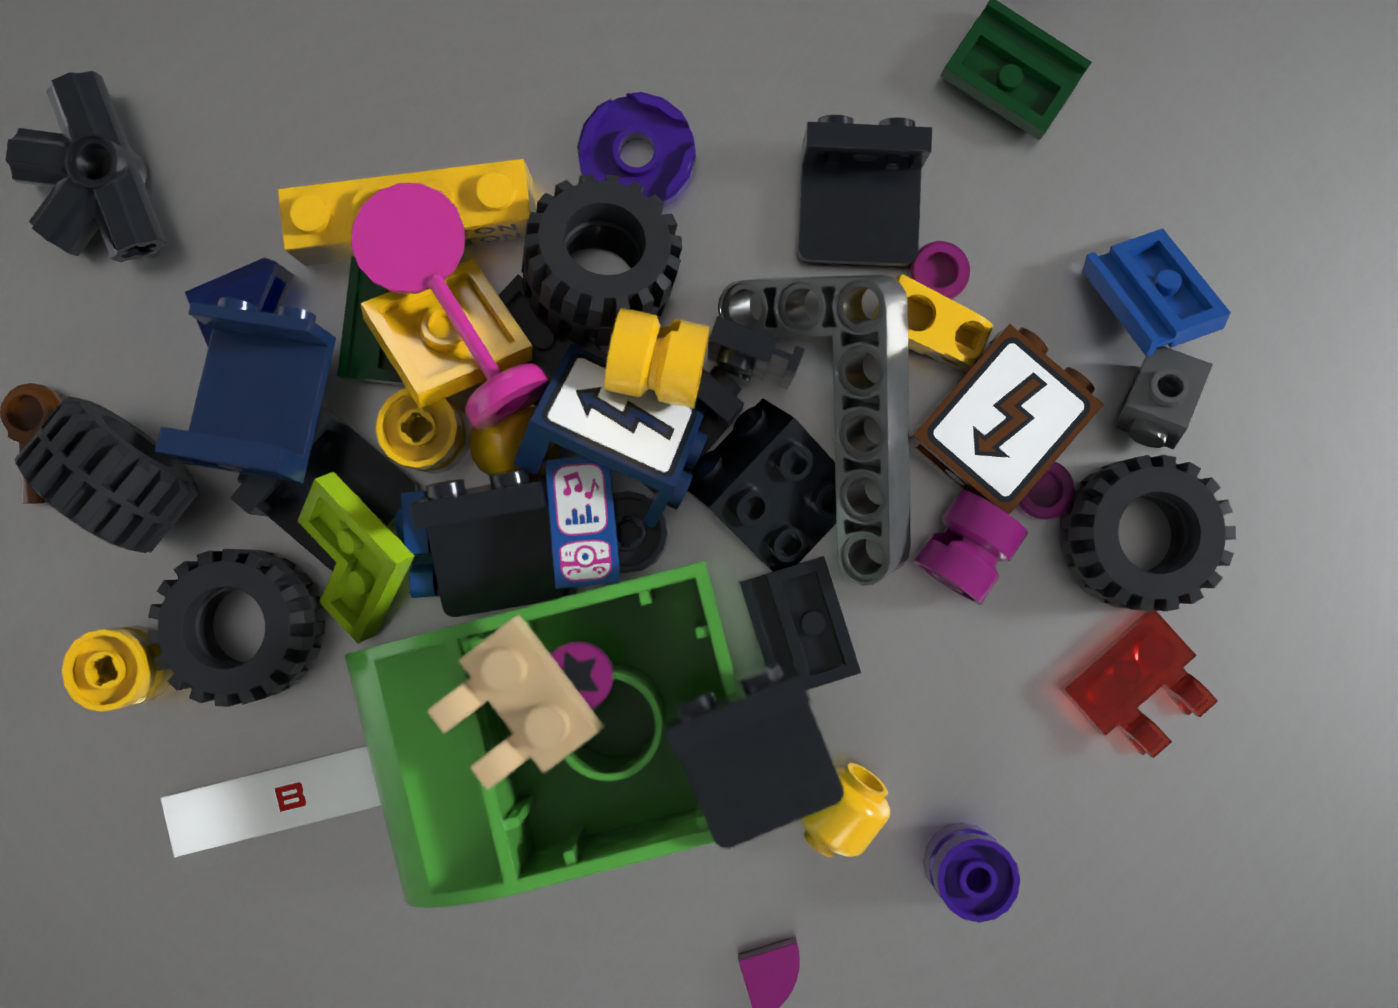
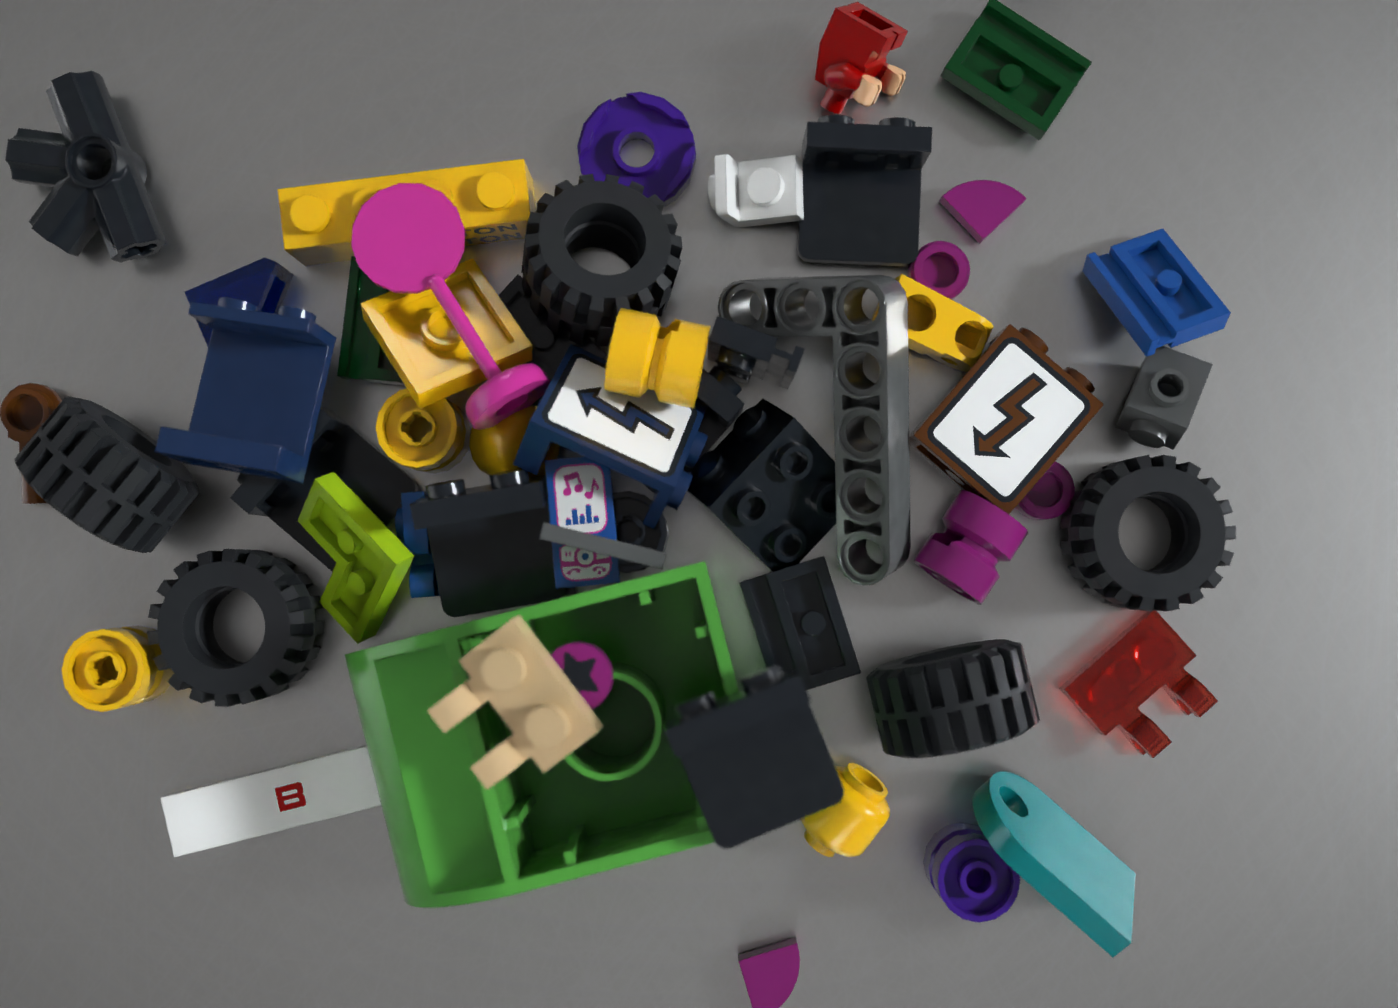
(603, 545): none -> dark grey piece
(757, 190): none -> white bracket
(854, 57): none -> red piece
(953, 699): none -> black tyre
(981, 205): none -> magenta tile
(1058, 858): none -> teal tile

